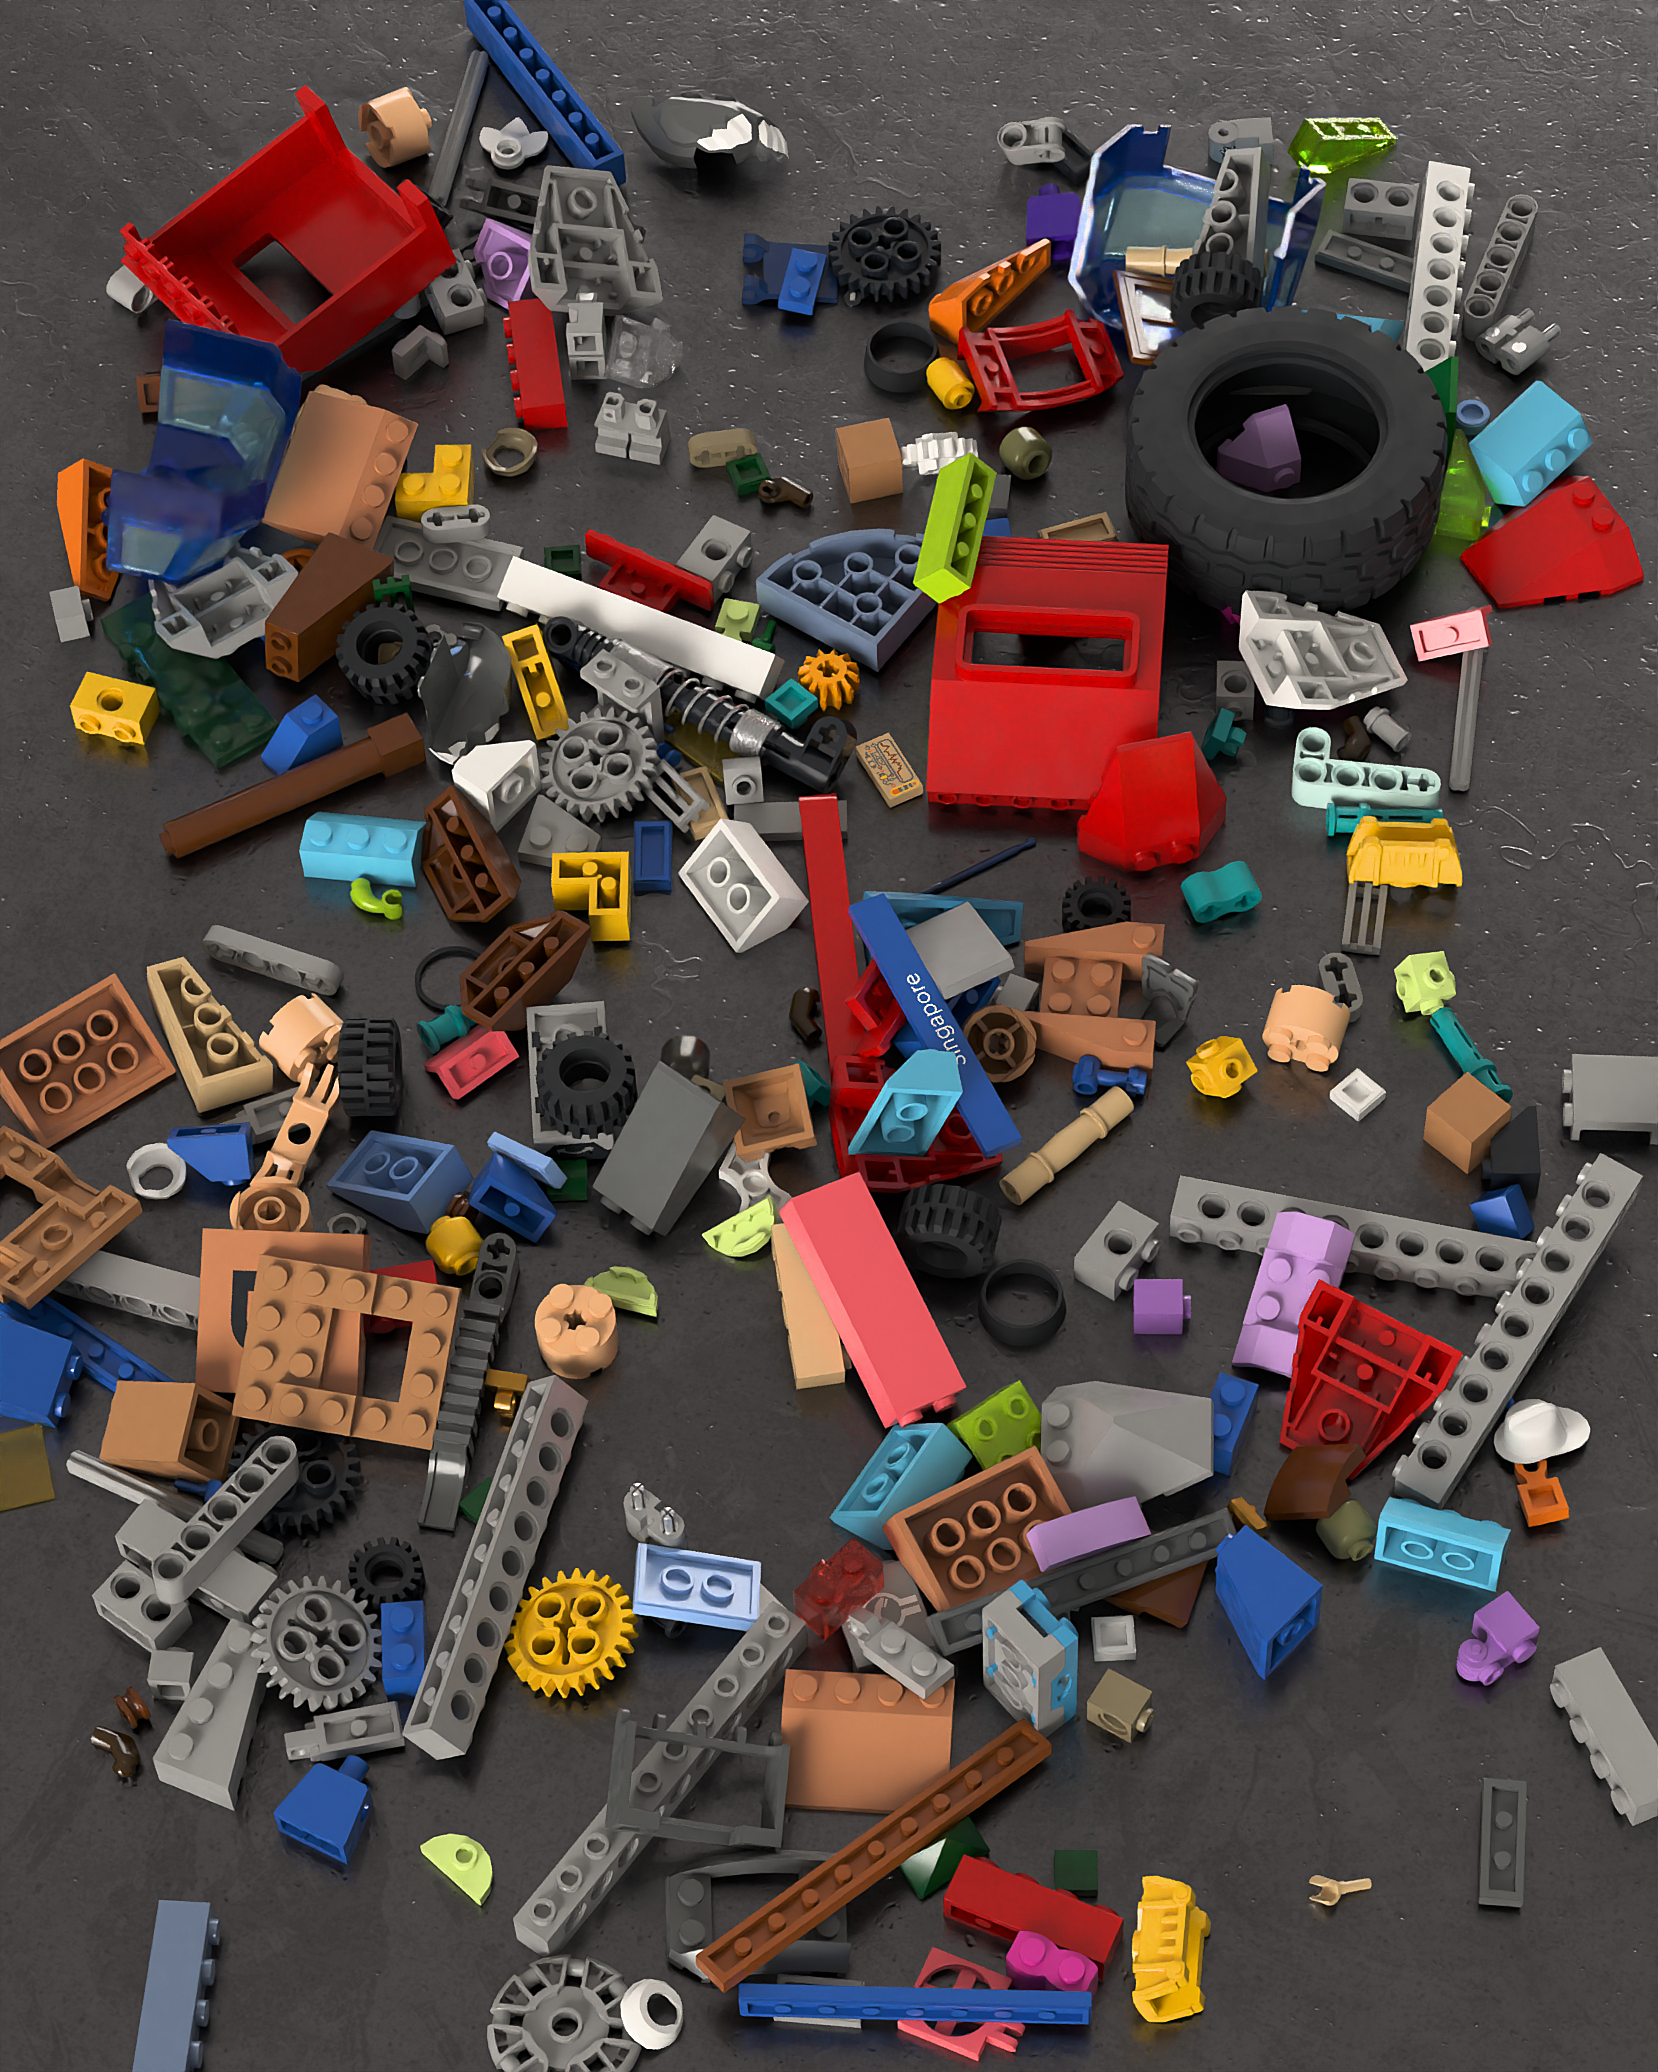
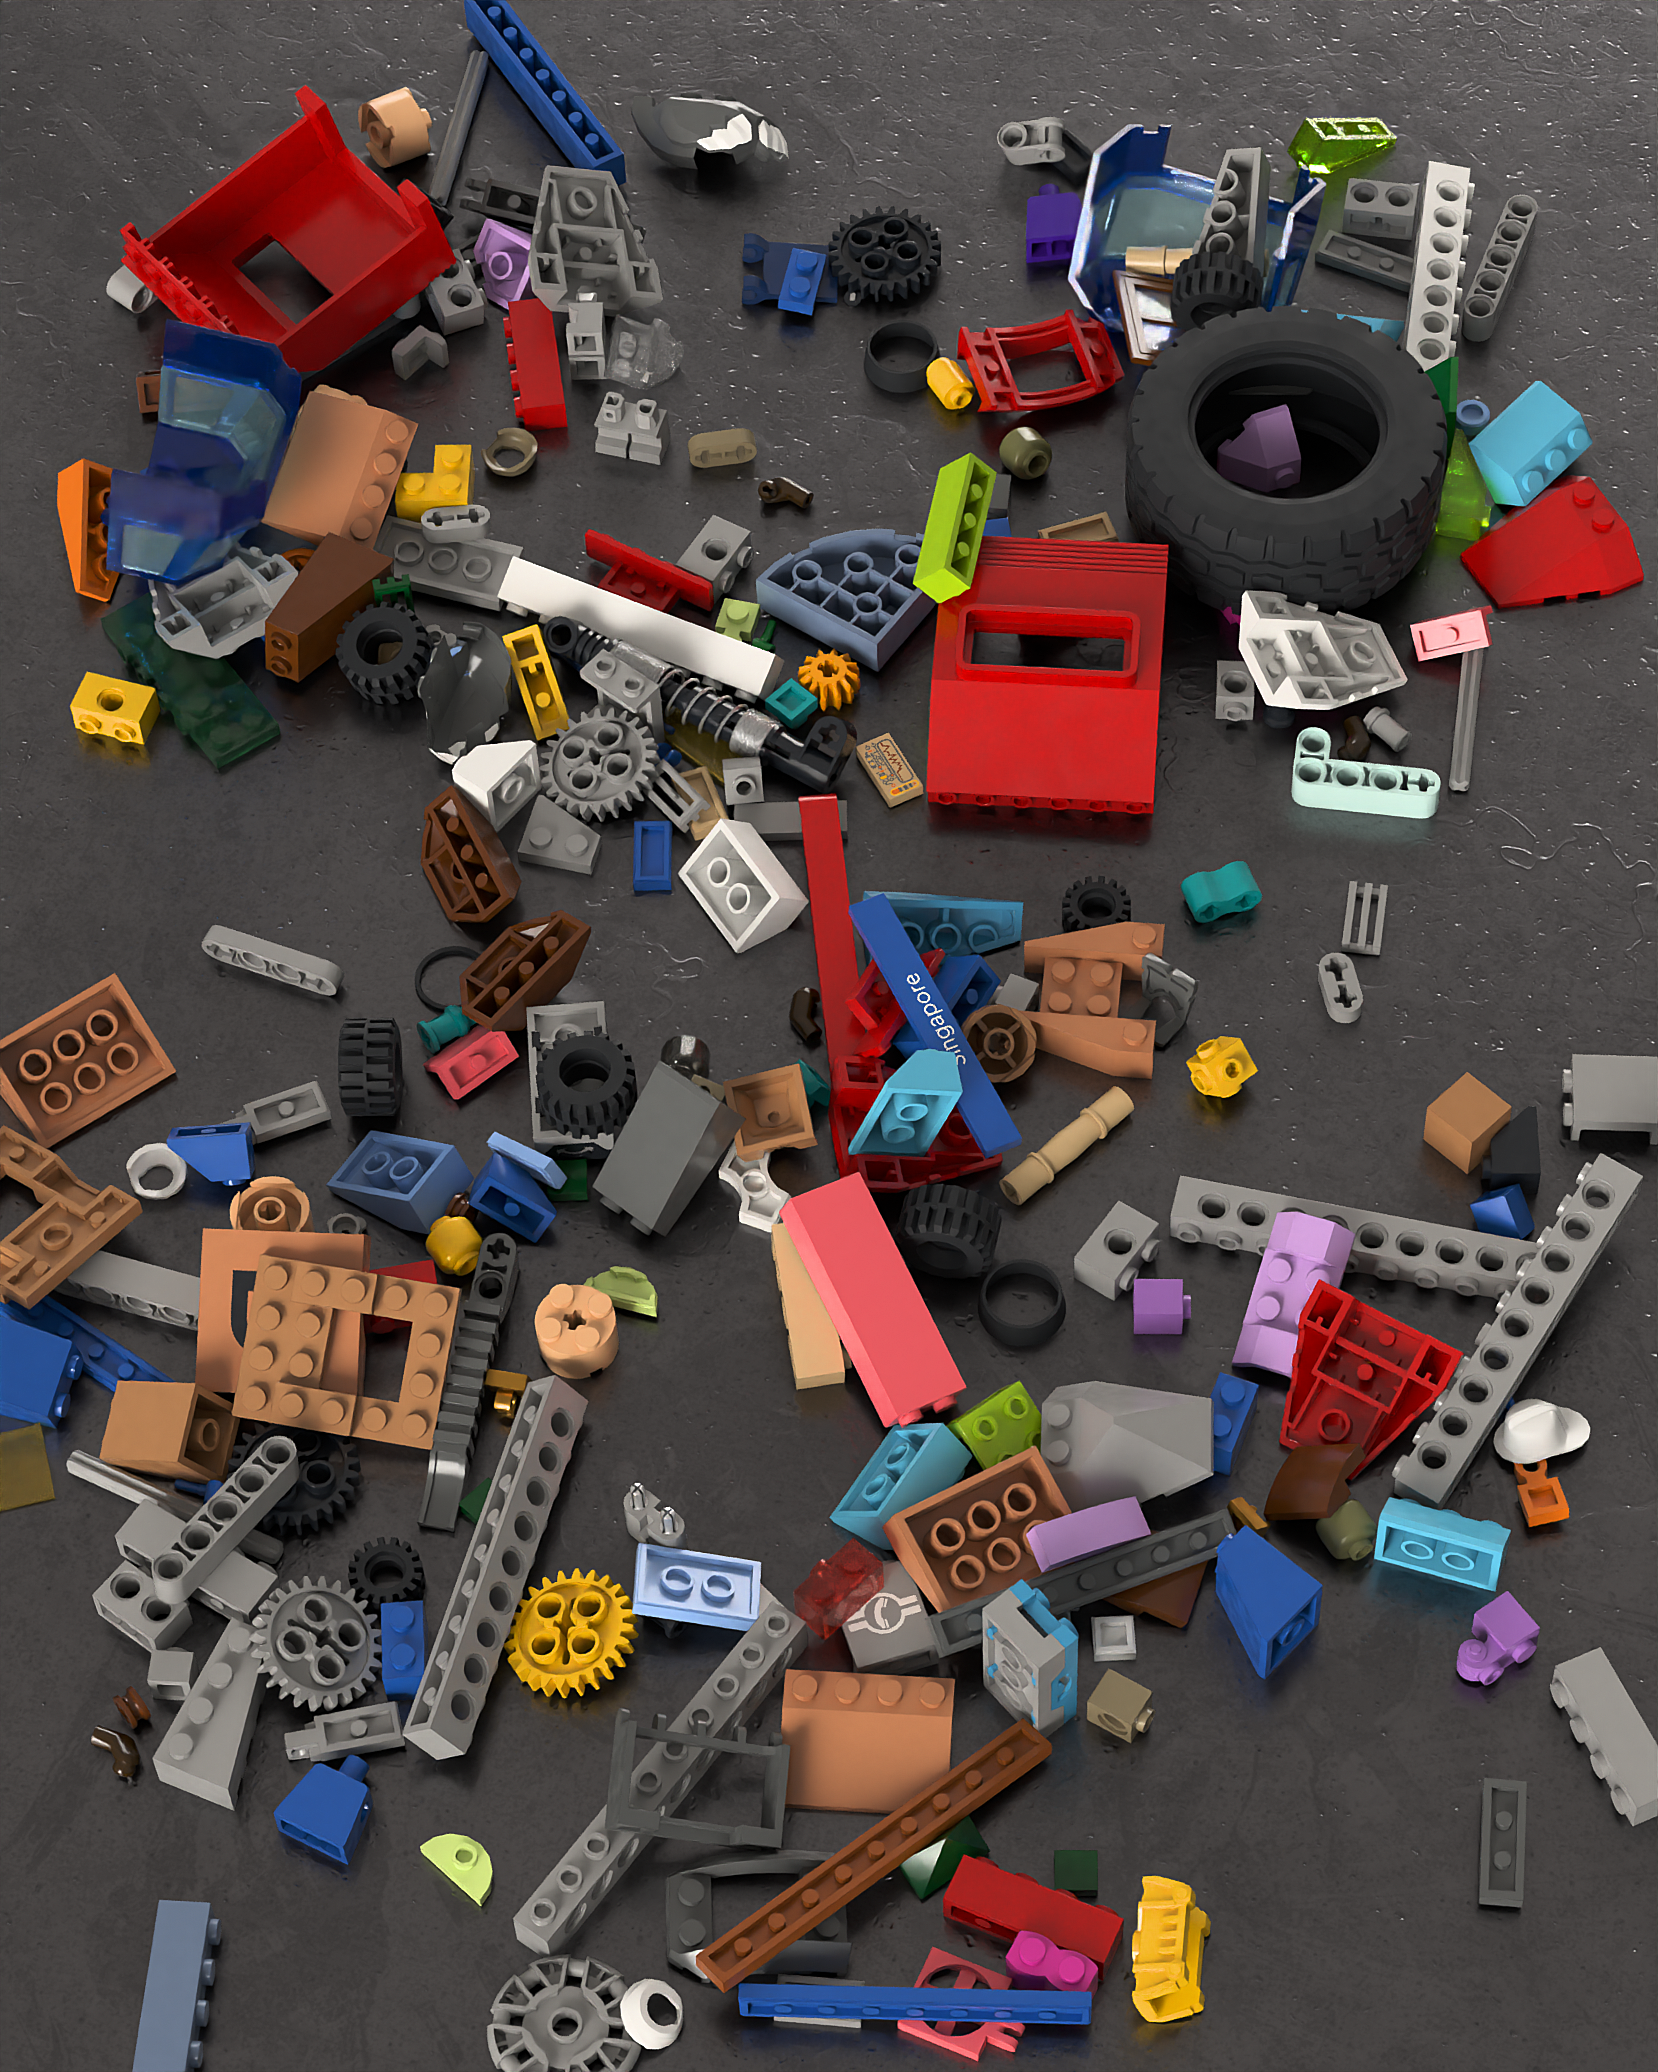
(71, 613): light grey plate -> none
(207, 1044): tan wedge -> none
(301, 1034): light nougat brick -> none
(303, 736): blue slope -> none
(306, 1111): light nougat piece -> none
(362, 847): medium azure slope -> none
(364, 899): lime arm -> none
(387, 749): reddish brown brick -> none
(512, 143): white plate -> none
(564, 560): dark green tile -> none
(595, 884): yellow brick -> none
(744, 1231): yellowish green plate -> none
(747, 473): dark green tile -> none
(869, 460): medium nougat head -> none
(900, 1653): light grey hinge -> none
(936, 451): white gear -> none
(959, 950): light grey tile -> none
(978, 867): dark blue piece -> none
(986, 293): orange wedge -> none
(1089, 1075): blue bar -> none
(1153, 806): red wedge -> none
(1222, 736): teal tile -> none
(1240, 135): light grey leg -> none
(1305, 1027): light nougat brick -> none
(1333, 1890): tan hand -> none
(1344, 819): teal pin -> none
(1357, 1094): white tile -> none
(1403, 853): yellow piece -> none
(1425, 982): yellowish green brick -> none
(1466, 1053): teal pin -> none
(1513, 344): light grey piece -> none

